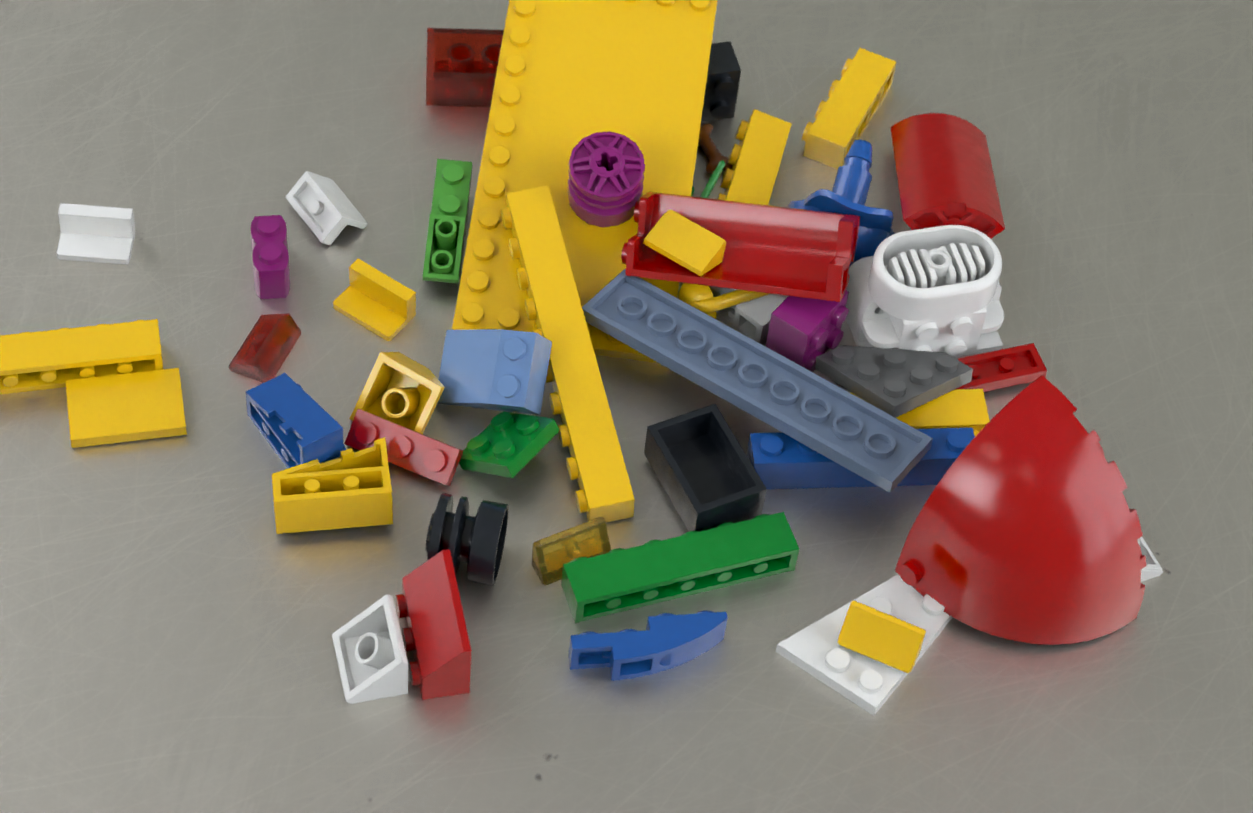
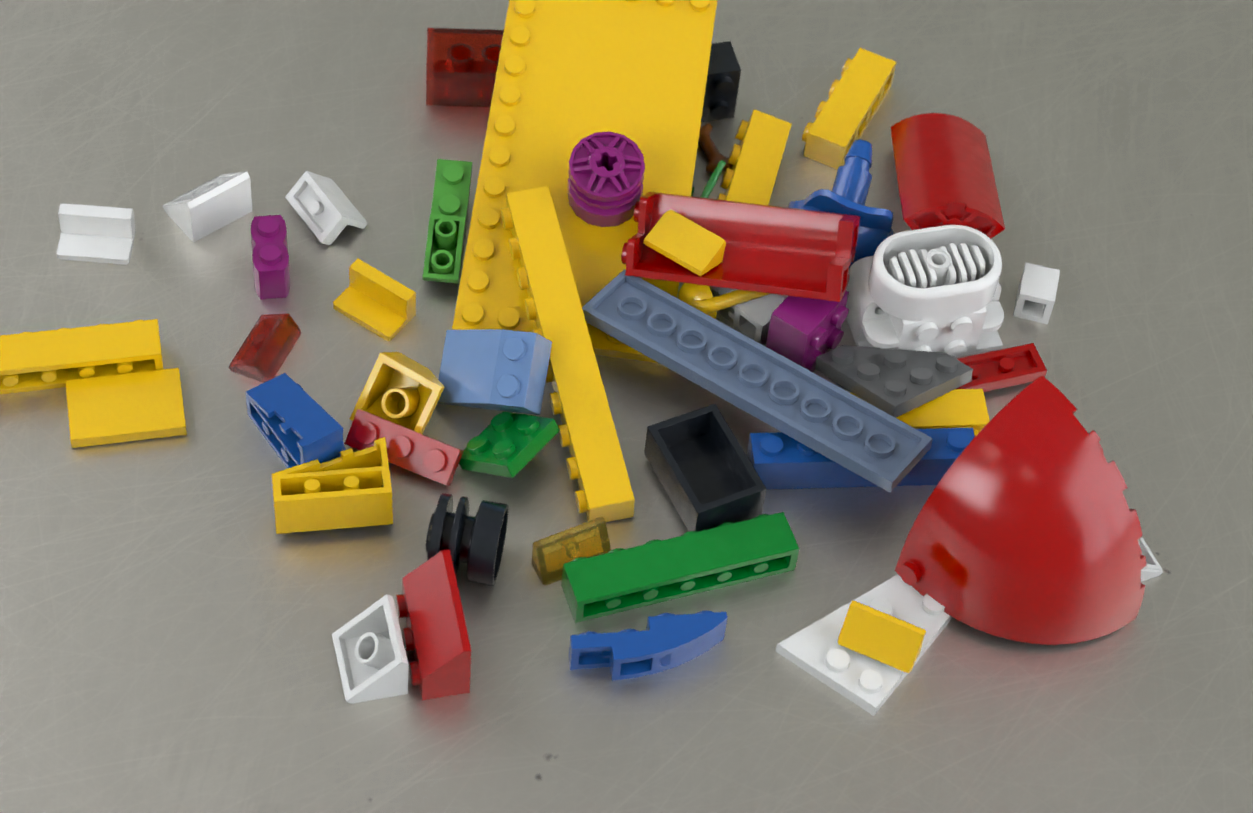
(211, 205): none -> white slope
(1036, 293): none -> white brick

